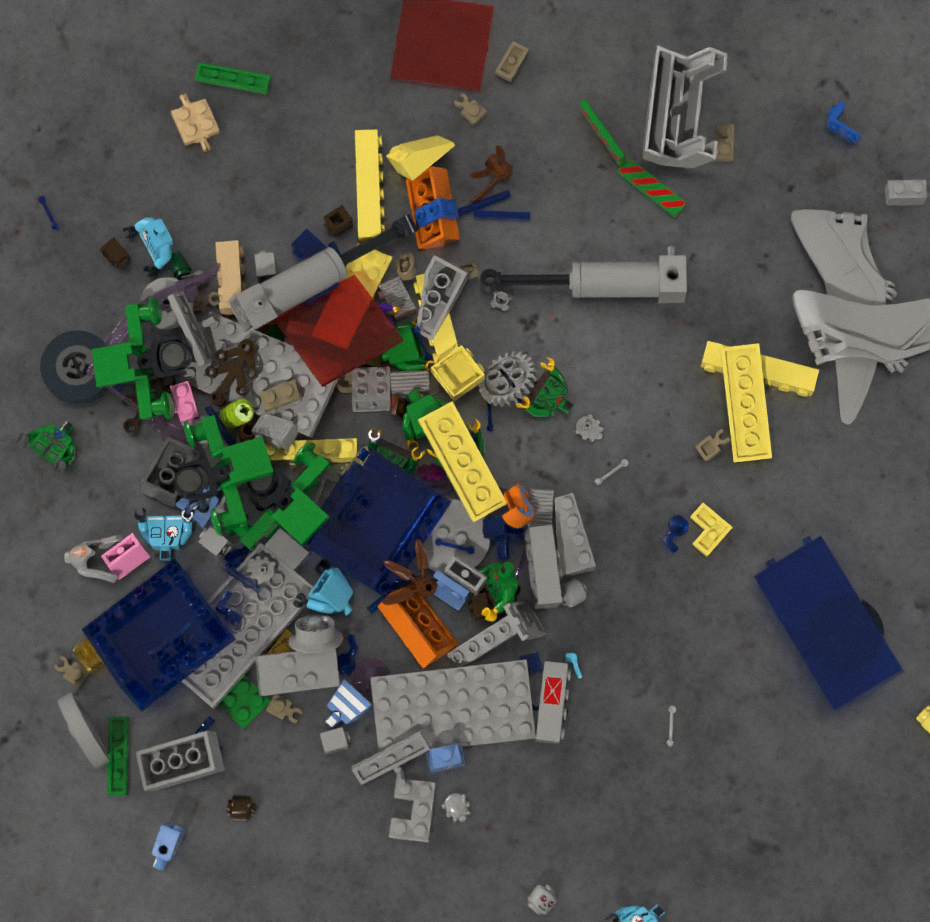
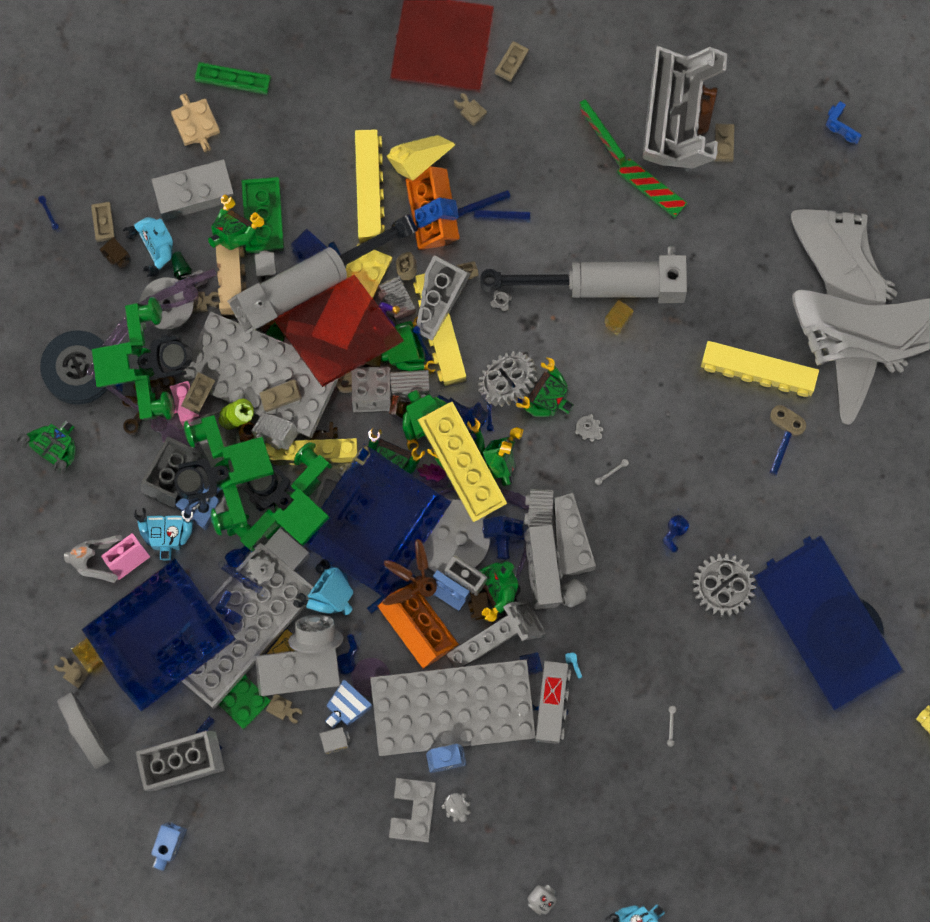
(103, 221): none -> dark tan plate
(119, 754): green tile -> none
(192, 189): none -> light grey brick
(192, 328): light grey plate -> none
(198, 393): none -> dark tan plate
(214, 543): light grey brick -> none
(222, 429): bar -> none
(231, 228): none -> torso
(233, 369): dark brown plant -> none
(241, 808): dark brown head -> none
(264, 198): none -> green plate
(308, 302): clear blue hinge -> none
(322, 435): none -> dark brown bracket
(337, 215): dark brown brick -> none
(391, 759): light grey plate -> none
(458, 372): light yellow piece -> none
(469, 413): none -> clear blue animal
(470, 549): clear blue hinge -> none
(498, 167): reddish brown plant -> none
(500, 456): none -> green torso
(520, 508): orange animal -> none
(618, 317): none -> clear yellow brick
(706, 110): none -> reddish brown plate
(710, 446): dark tan plate -> none
(712, 572): none -> light grey gear
(714, 529): light yellow plate -> none
(746, 402): light yellow plate -> none
(780, 453): none -> clear blue piece
(787, 421): none -> dark tan plate
(905, 192): light grey brick -> none

